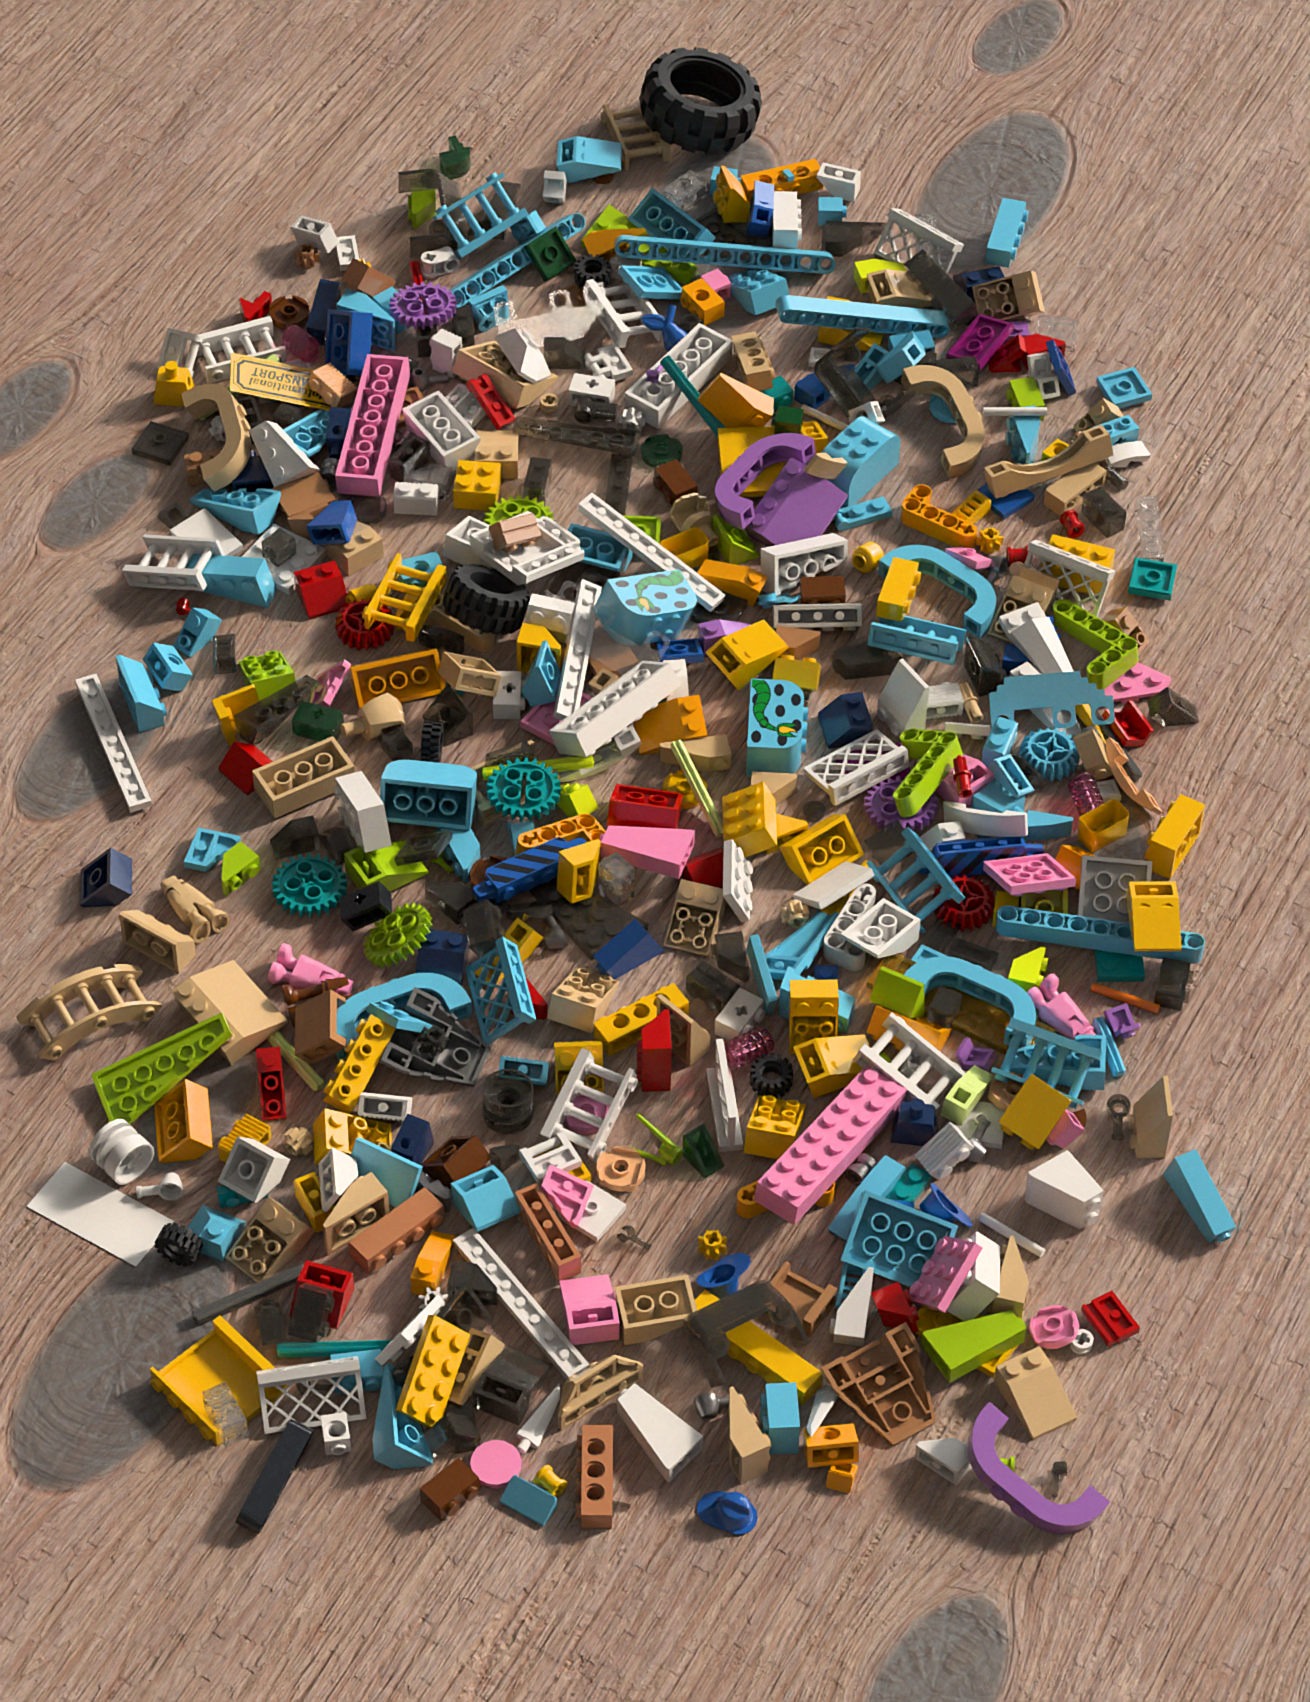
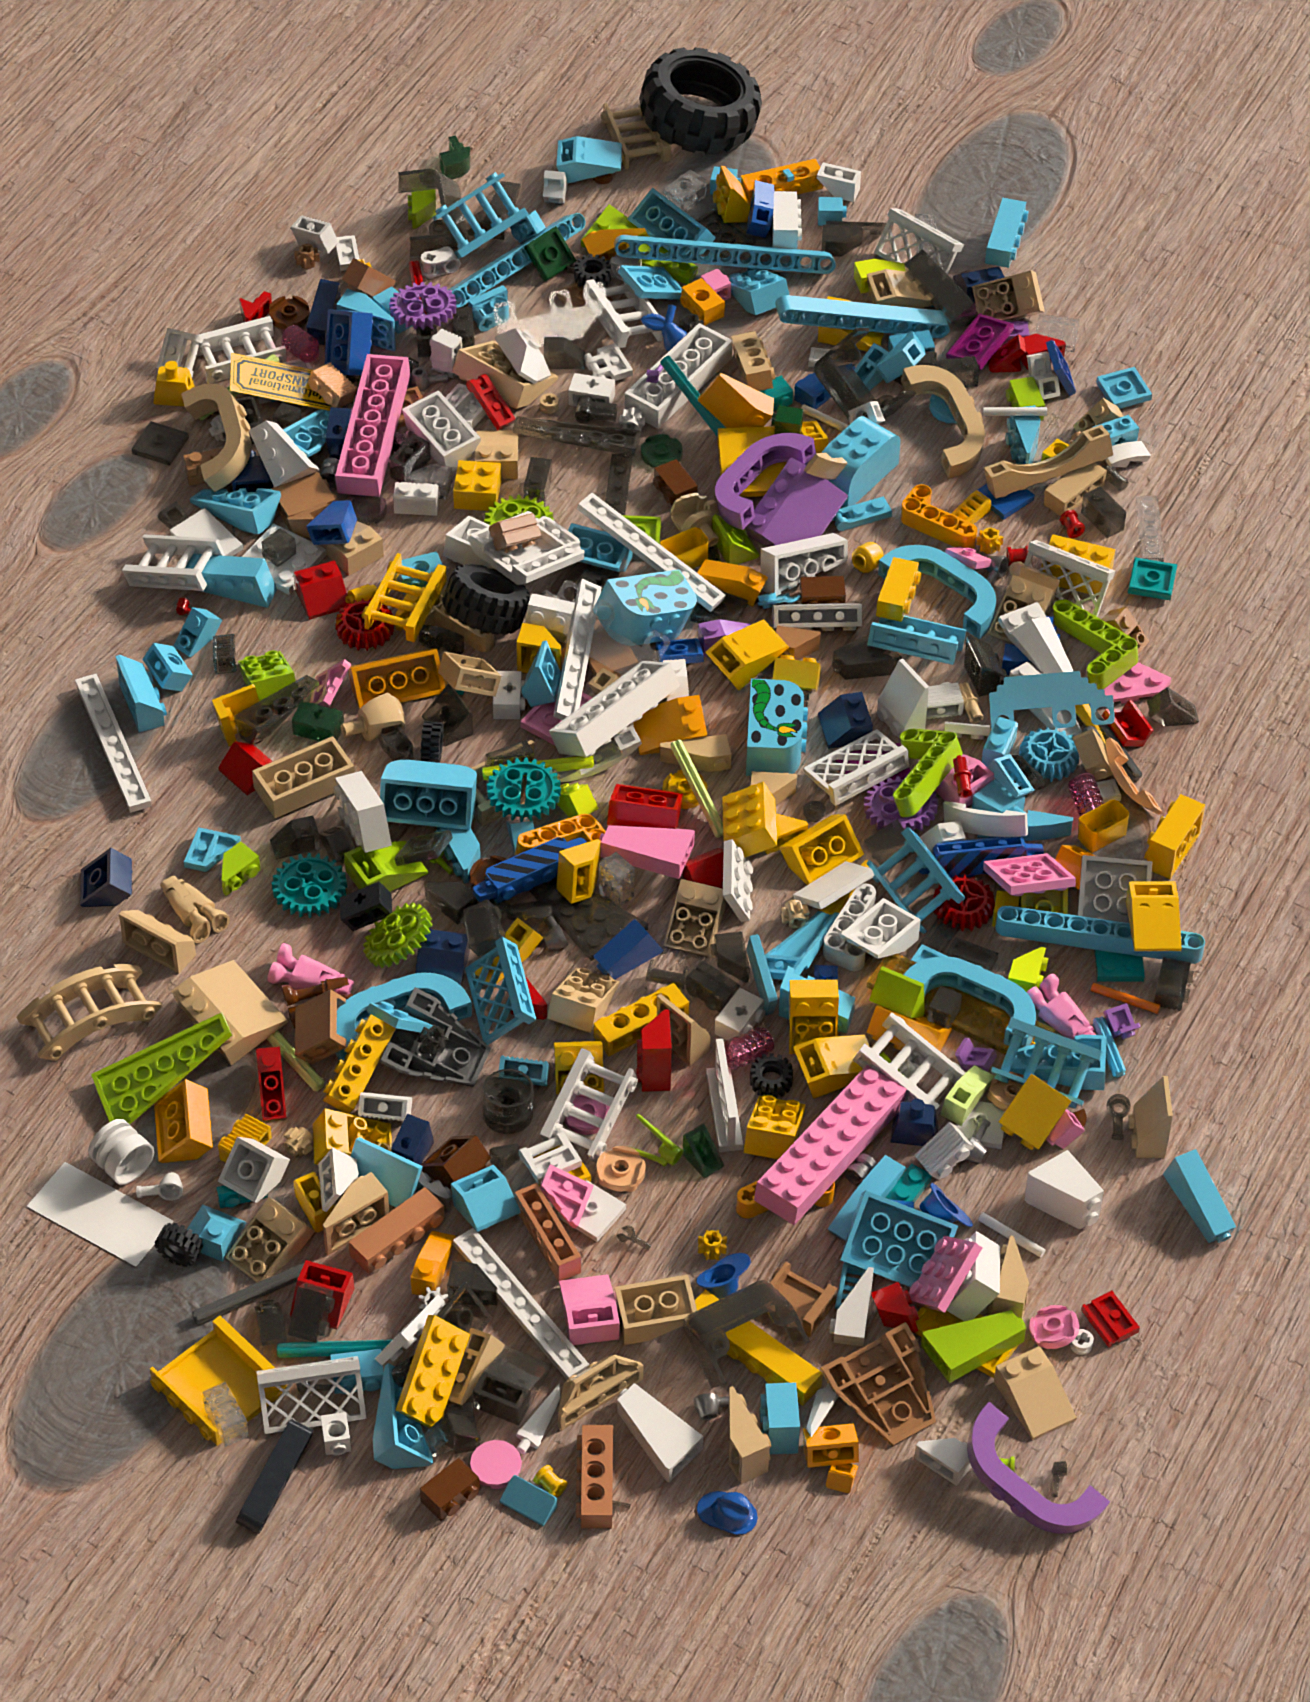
(666, 977): none -> clear smoke piece

